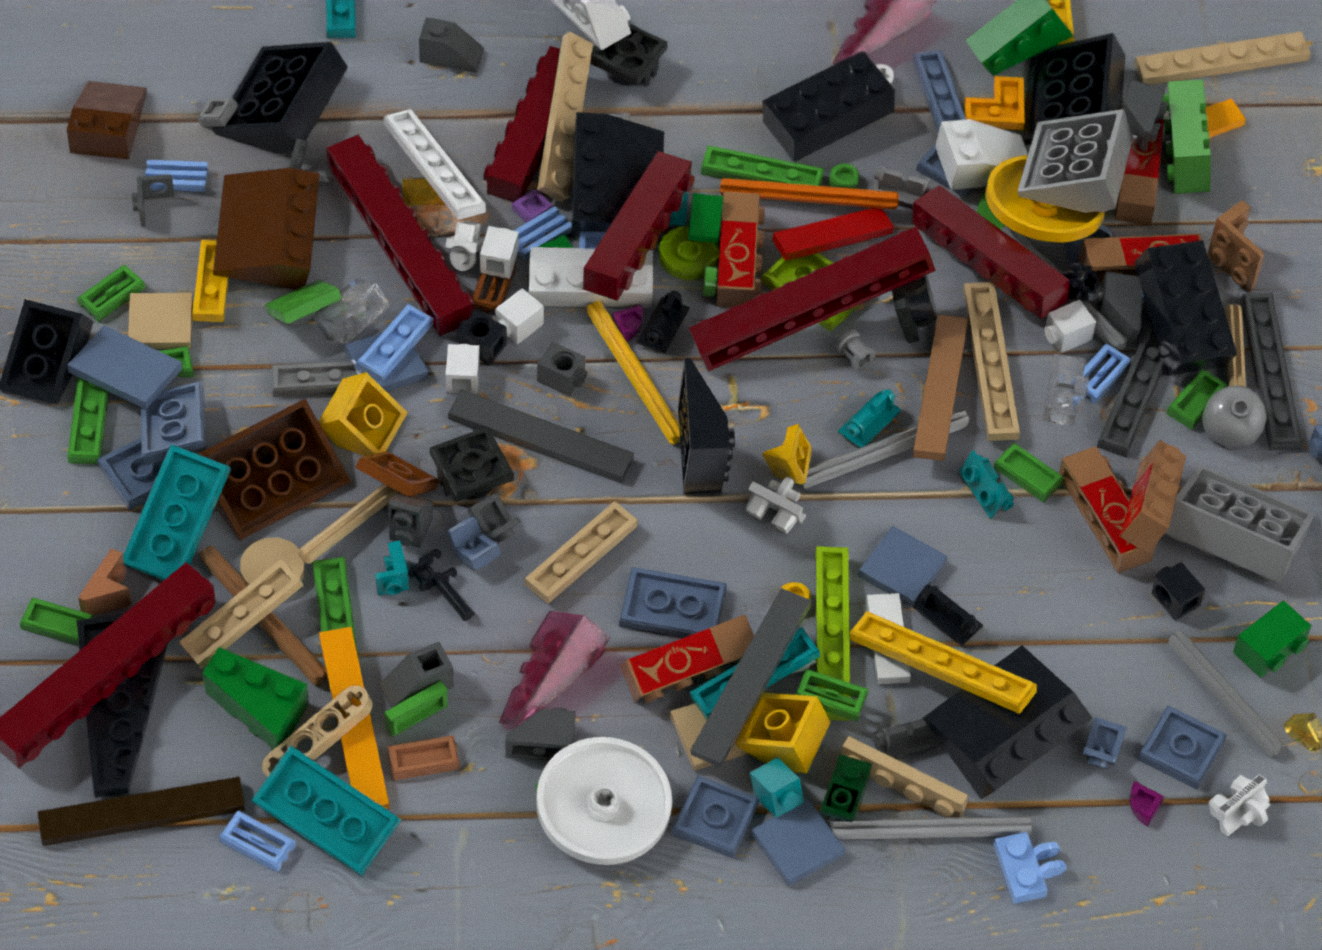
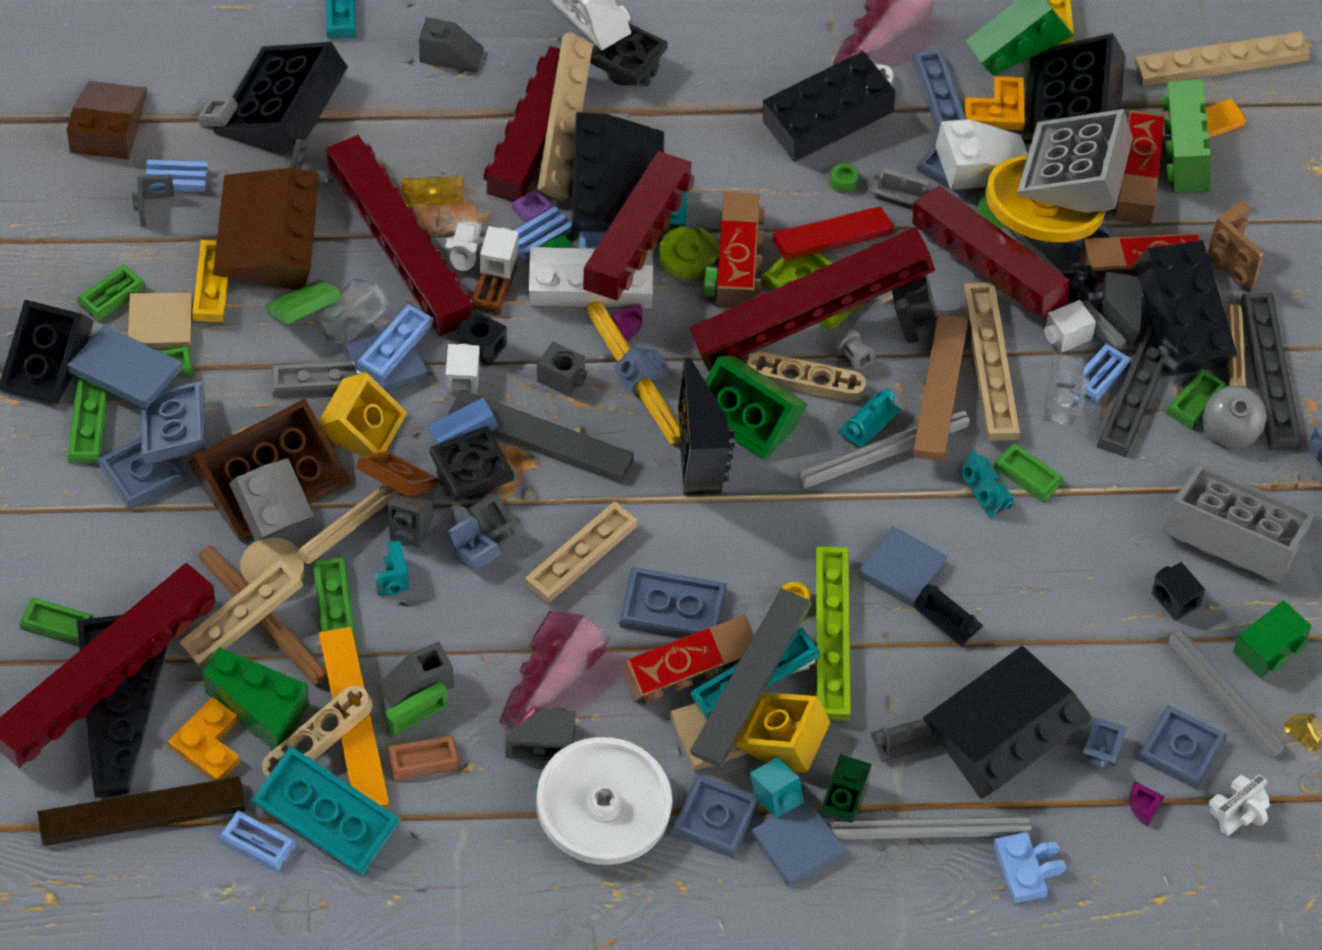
(104, 589): nougat slope -> none
(175, 513): teal tile -> none
(199, 741): none -> light orange plate
(271, 499): none -> light grey slope
(434, 164): white tile -> none
(441, 582): black piece -> none
(465, 420): none -> medium blue panel
(521, 315): white brick -> none
(641, 364): none -> sand blue bracket
(664, 322): black hinge -> none
(705, 218): green slope -> none
(745, 166): bright green tile -> none
(754, 404): none -> green slope
(787, 511): white hips -> none
(791, 457): yellow slope -> none
(807, 371): none -> tan beam
(813, 193): orange axle -> none
(830, 699): bright green tile -> none
(888, 669): white tile -> none
(907, 780): tan plate -> none
(943, 662): yellow tile -> none
(1103, 505): medium nougat brick -> none
(1143, 108): dark grey slope -> none
(1153, 496): medium nougat brick -> none

